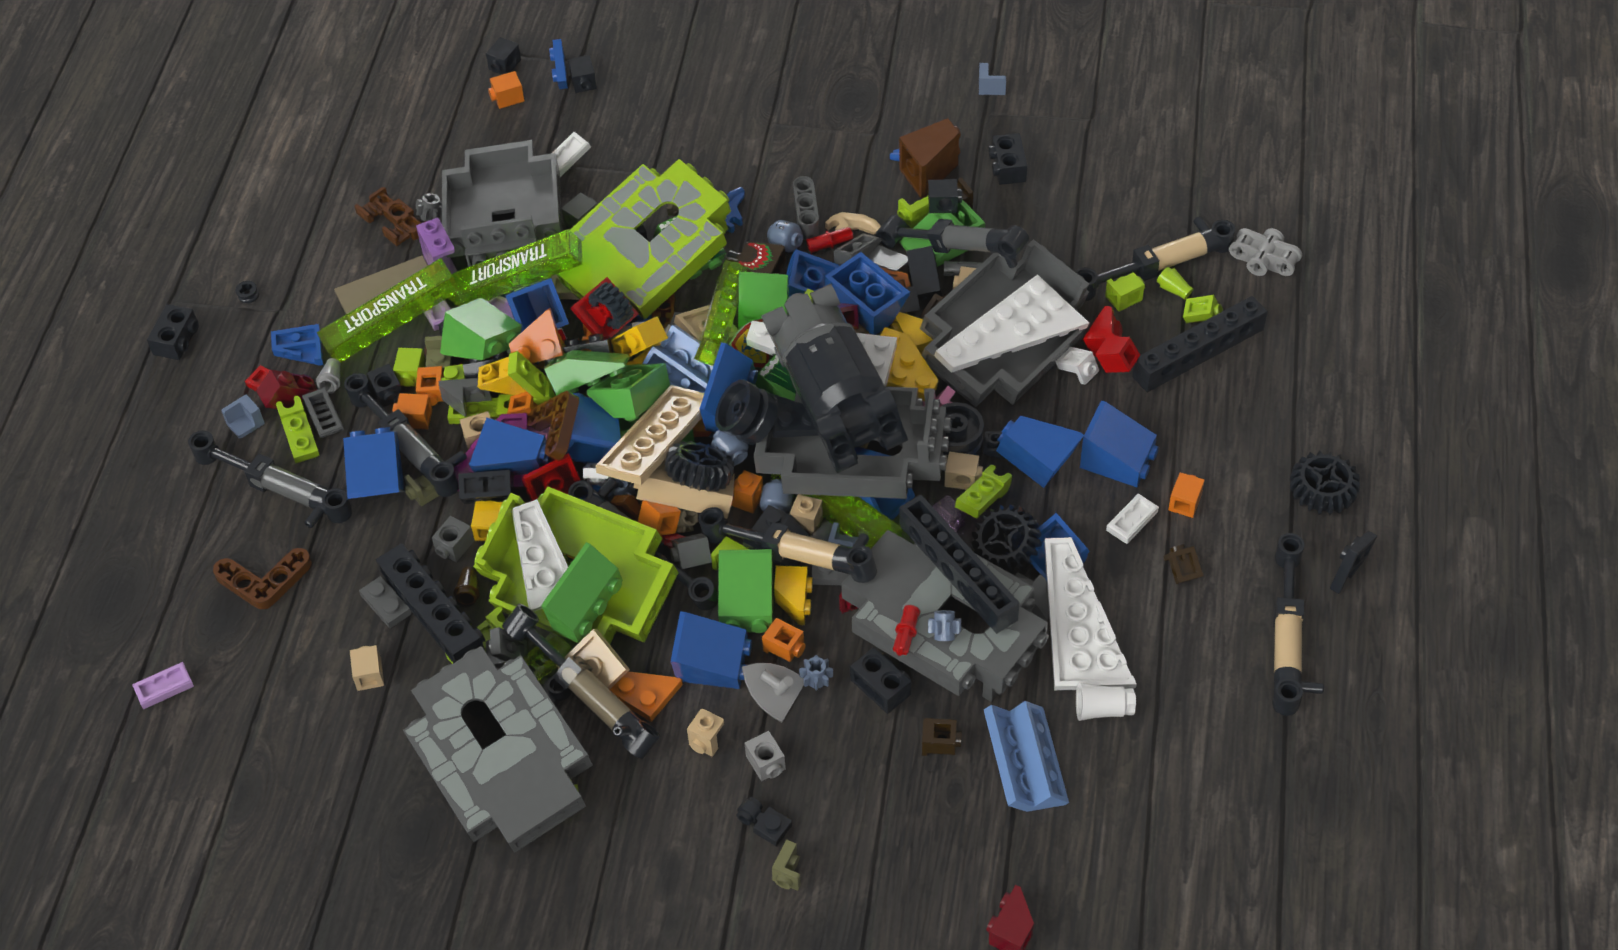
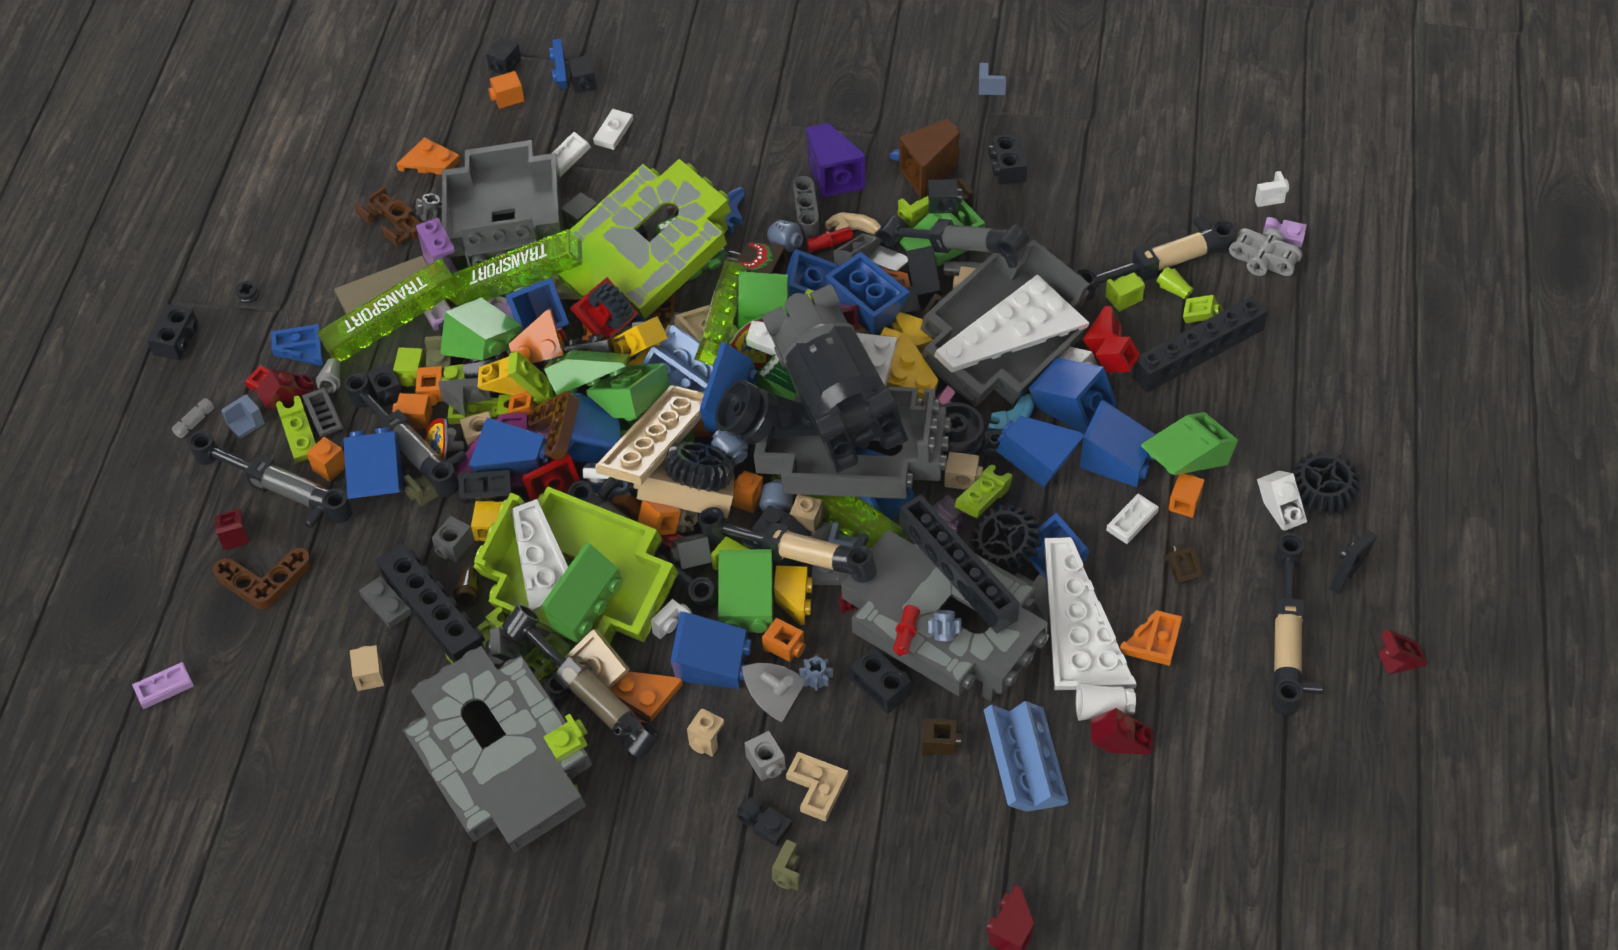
(192, 418): none -> light grey axle
(231, 529): none -> dark red slope
(327, 459): none -> orange brick
(429, 158): none -> orange wing
(441, 438): none -> shield
(566, 739): none -> lime bracket
(613, 129): none -> white plate
(667, 618): none -> white bracket
(823, 781): none -> tan plate
(834, 161): none -> dark purple slope
(1023, 408): none -> medium azure piece
(1072, 392): none -> blue slope
(1121, 733): none -> dark red slope
(1154, 639): none -> orange wing
(1192, 445): none -> bright green slope
(1272, 192): none -> white bracket
(1282, 499): none -> white slope
(1292, 231): none -> lavender plate
(1400, 653): none -> dark red slope

